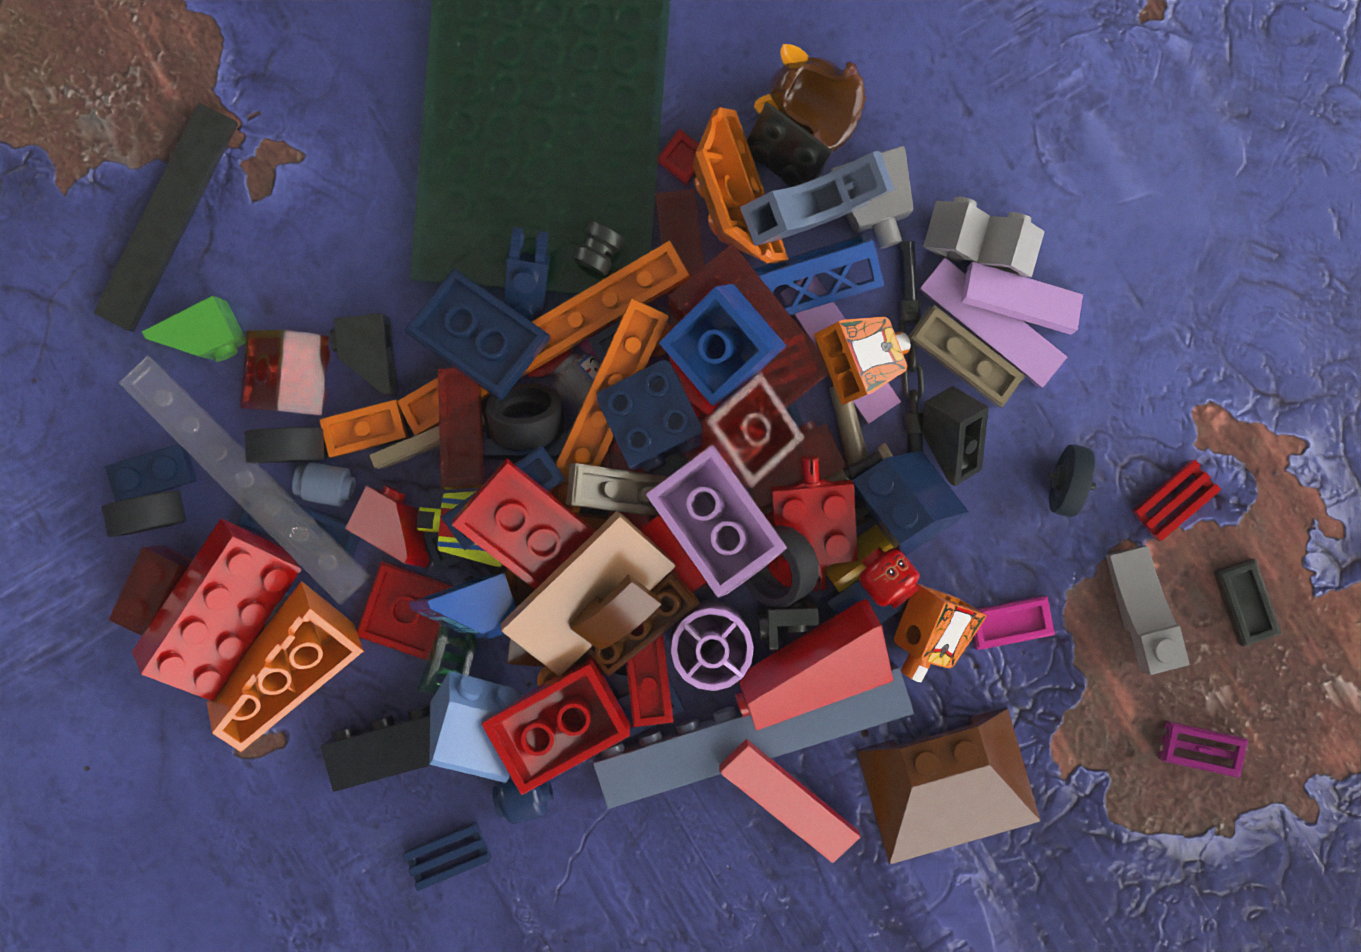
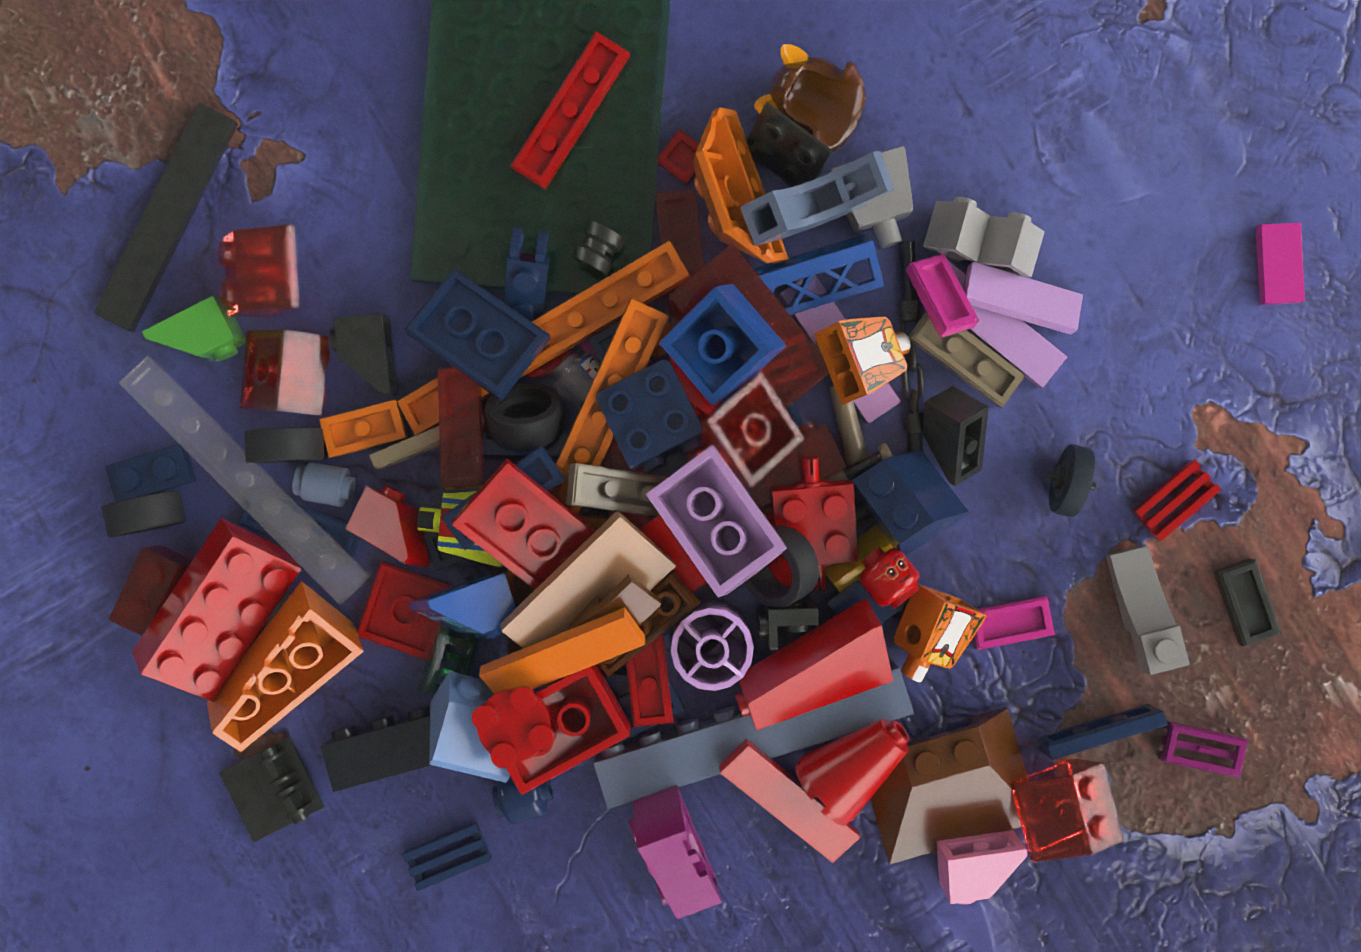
(259, 271): none -> clear red slope
(271, 789): none -> pearl dark grey hinge
(513, 725): none -> red piece
(565, 653): none -> orange tile
(570, 110): none -> red tile
(674, 852): none -> magenta wedge
(852, 768): none -> red cone
(942, 295): none -> dark pink tile
(977, 864): none -> bright pink slope
(1067, 810): none -> clear red slope
(1102, 731): none -> dark blue tile
(1280, 263): none -> dark pink tile

